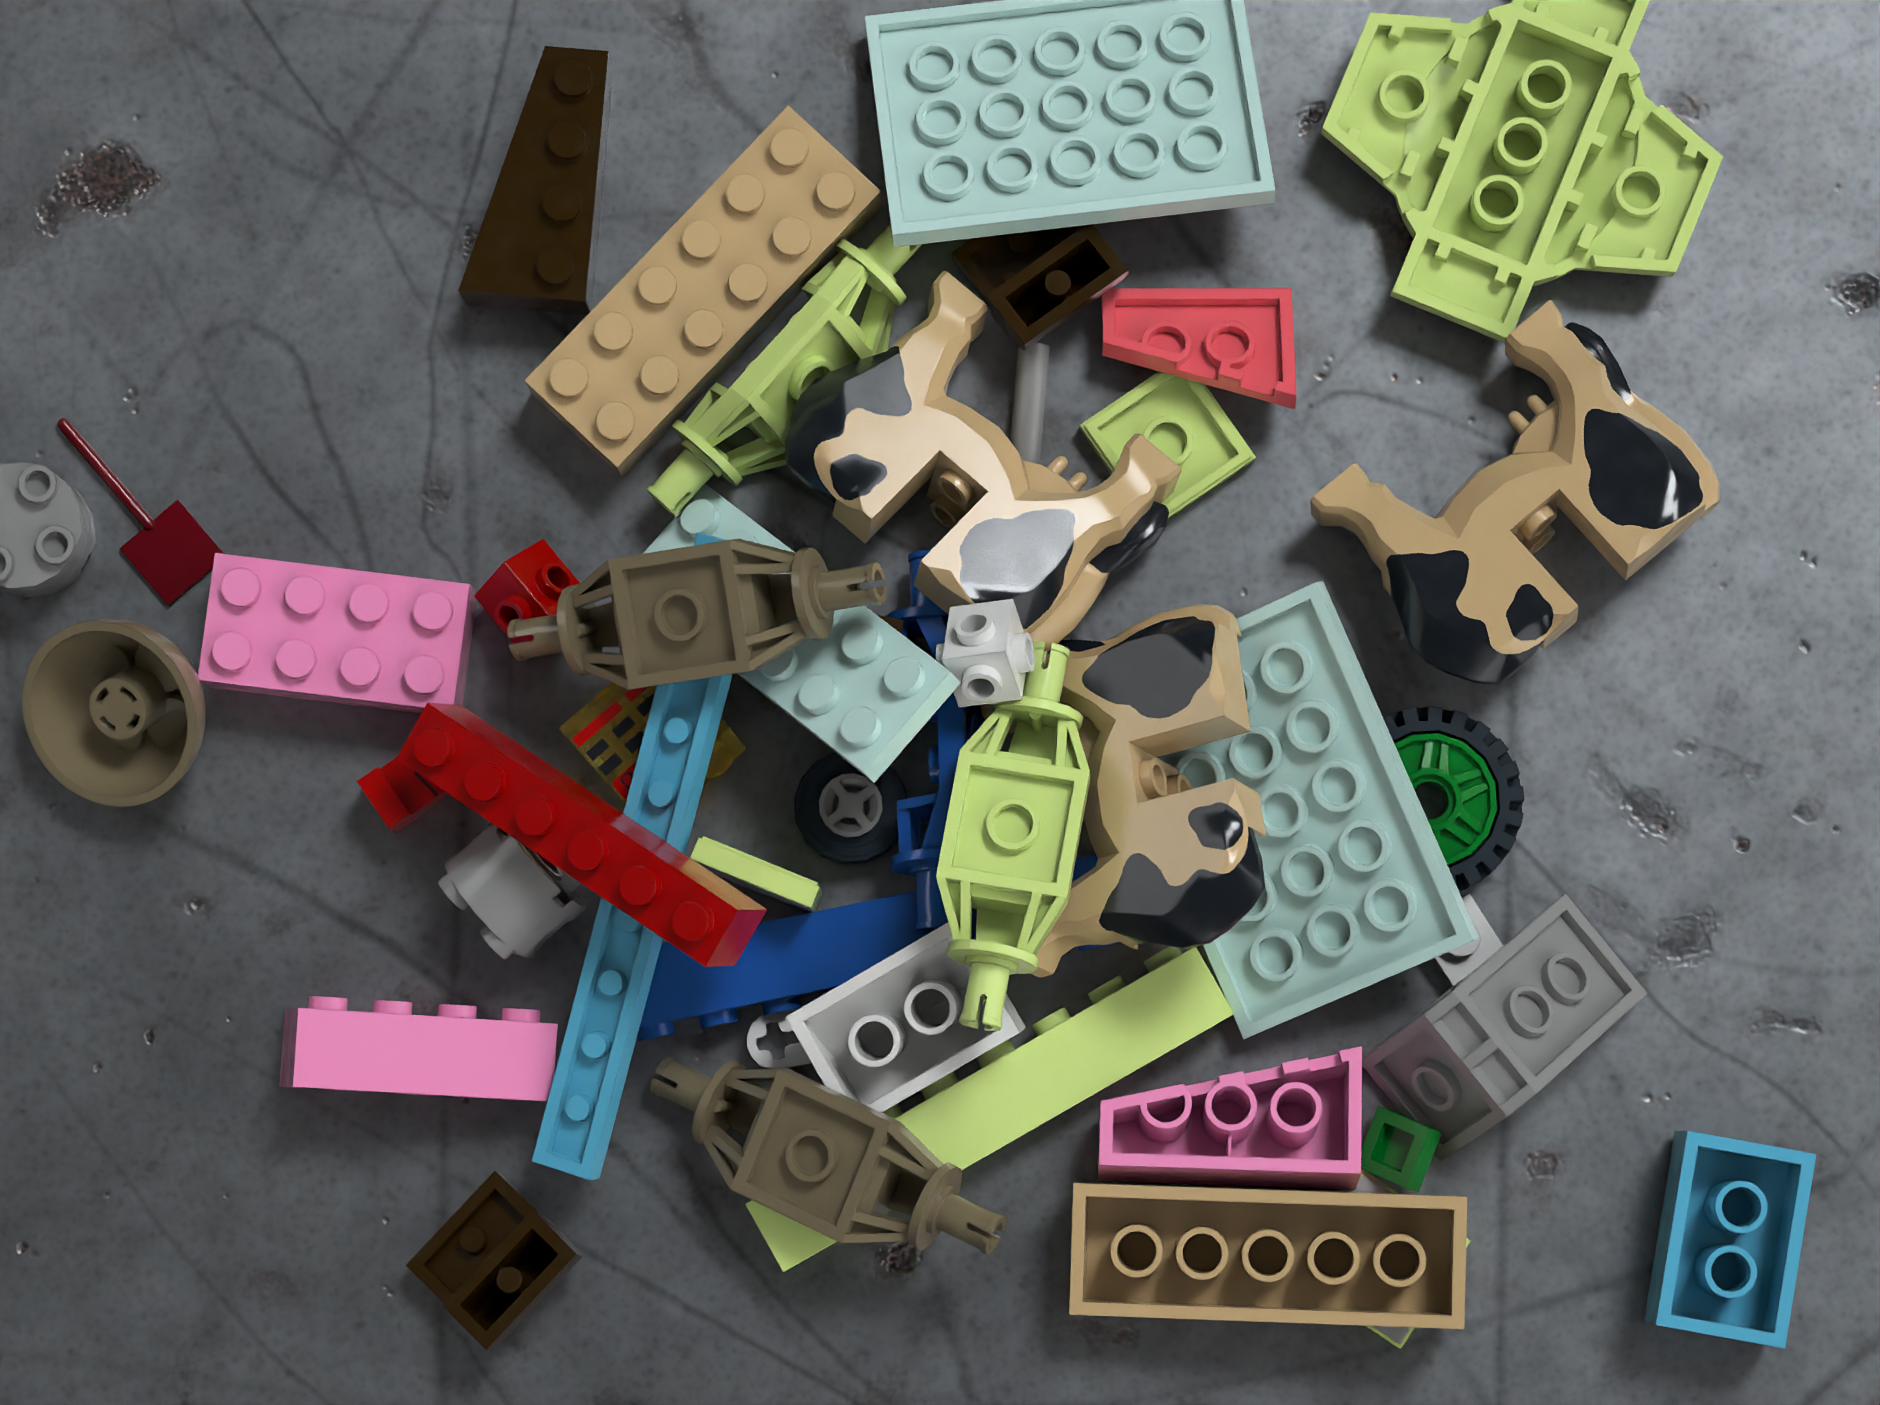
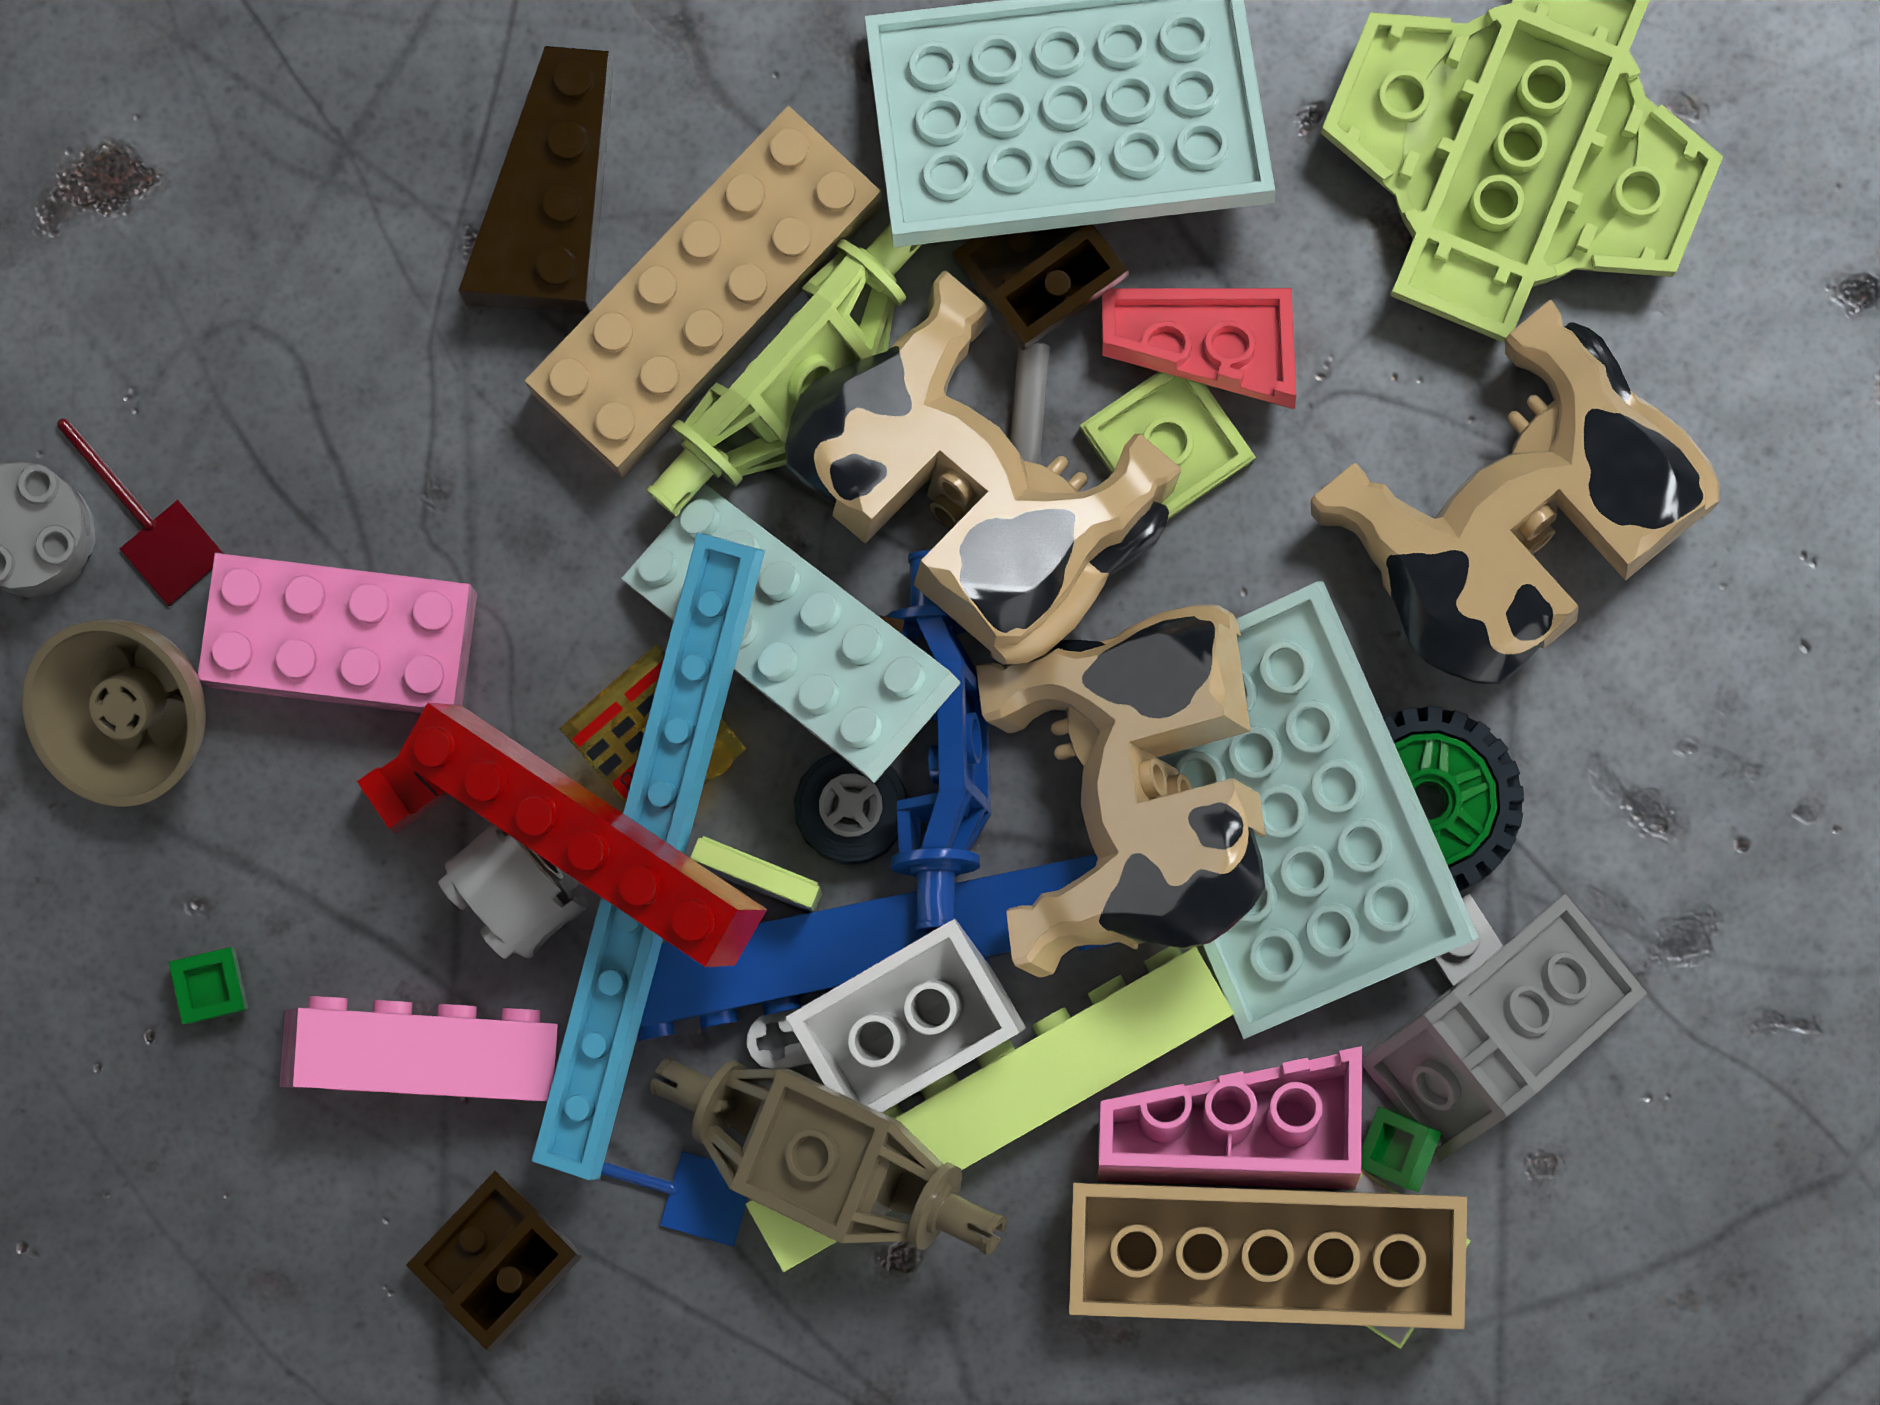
(208, 986): none -> green plate
(525, 587): red brick -> none
(695, 612): dark tan plate -> none
(697, 1198): none -> blue piece
(986, 652): white brick -> none
(1013, 835): yellowish green plate -> none
(1730, 1238): medium azure brick -> none

